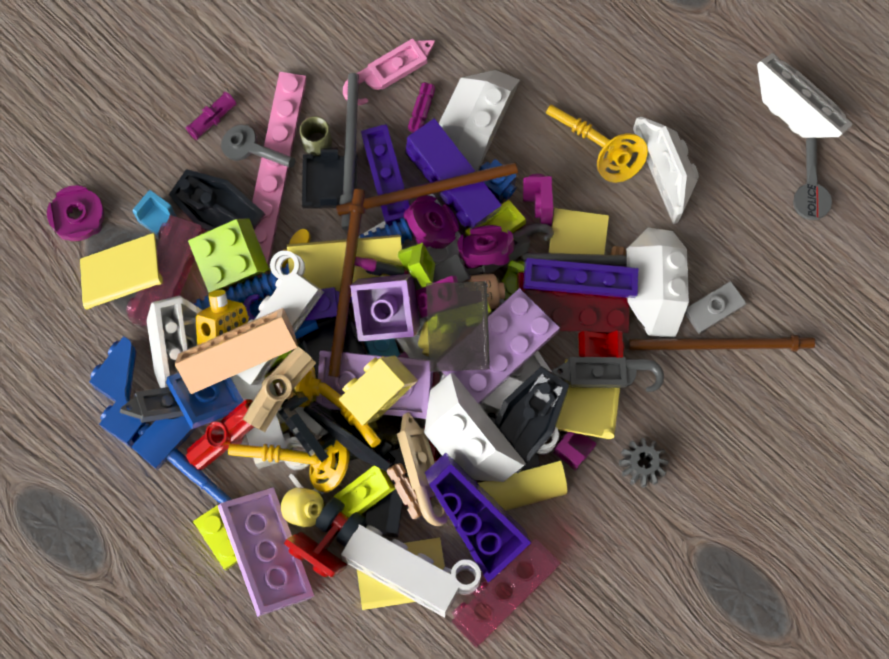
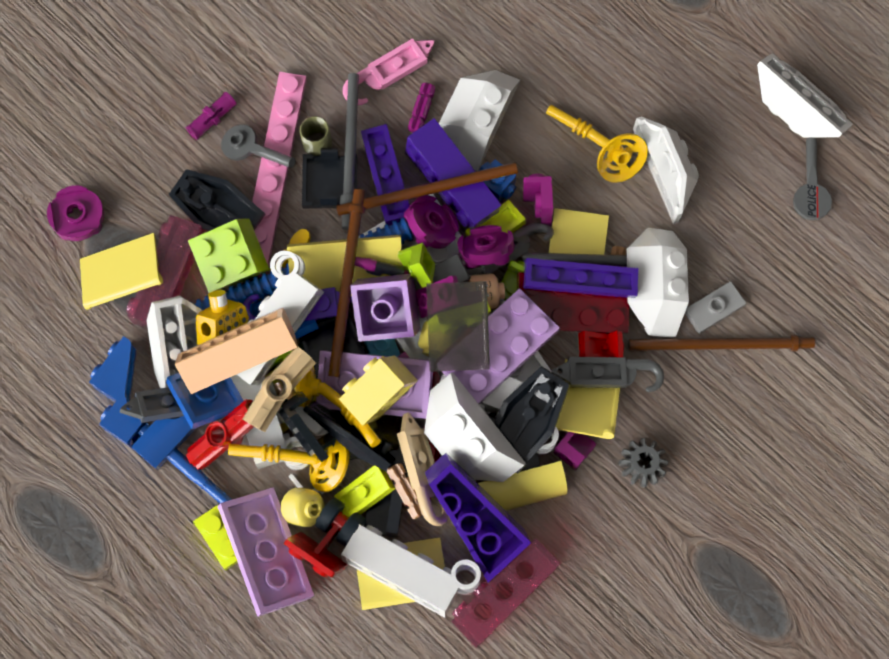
(153, 212): dark azure panel -> none

